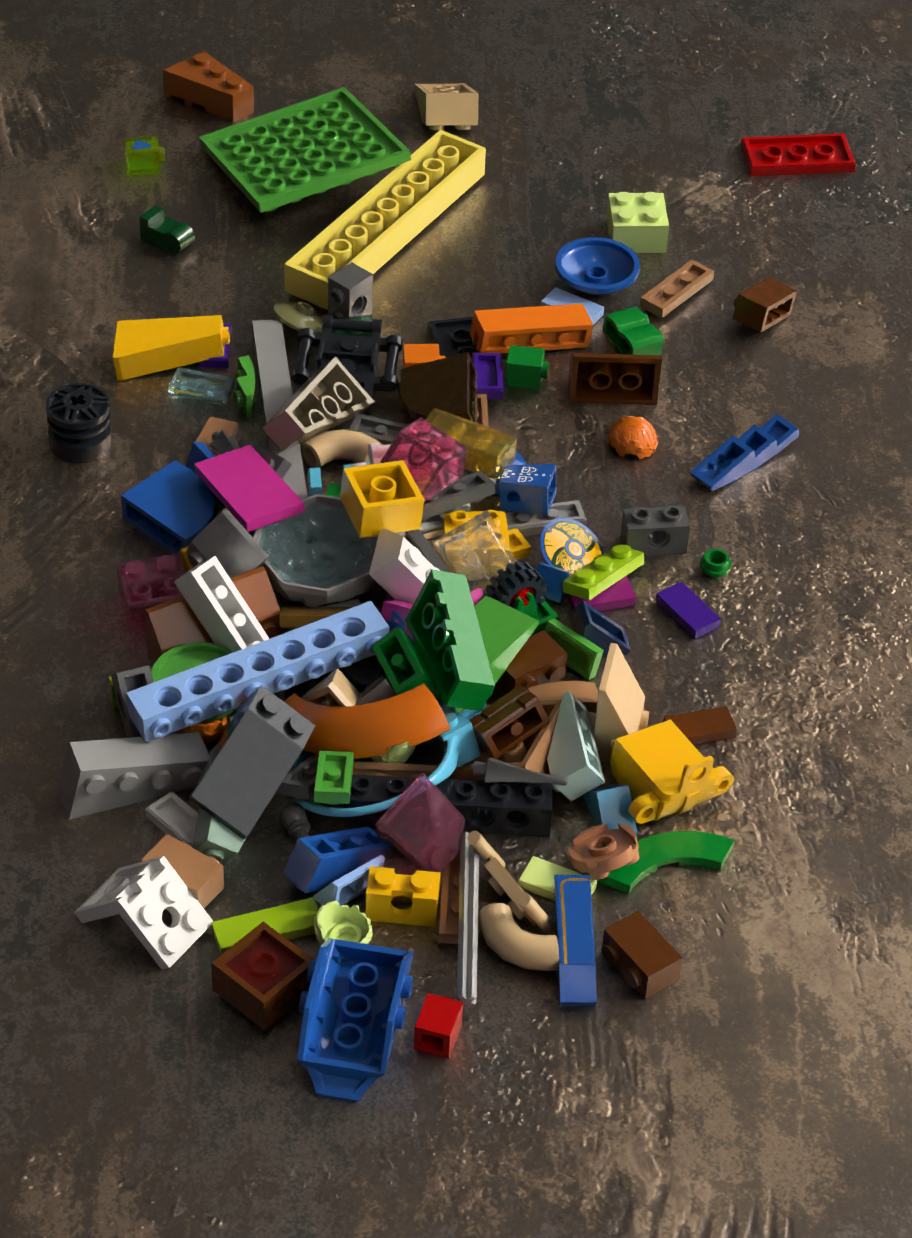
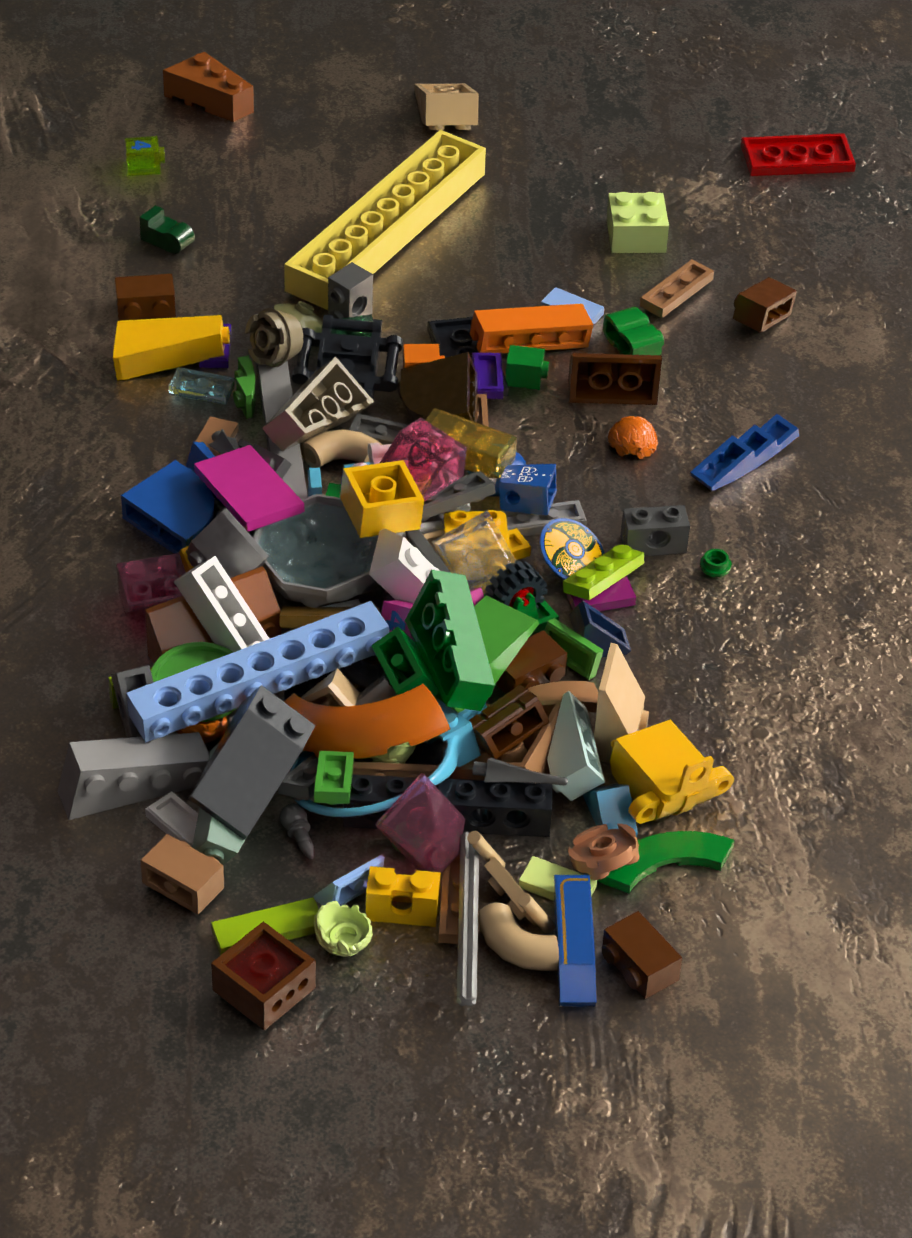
(79, 423): black wheel -> none
(140, 896): white bracket -> none
(145, 297): none -> reddish brown brick
(274, 337): none -> dark tan cone
(304, 149): bright green plate -> none
(329, 856): blue slope -> none
(352, 1015): blue slope -> none
(438, 1025): red brick -> none
(554, 578): blue tile -> none
(597, 265): blue dish -> none
(688, 610): dark purple tile -> none
(705, 725): reddish brown tile -> none

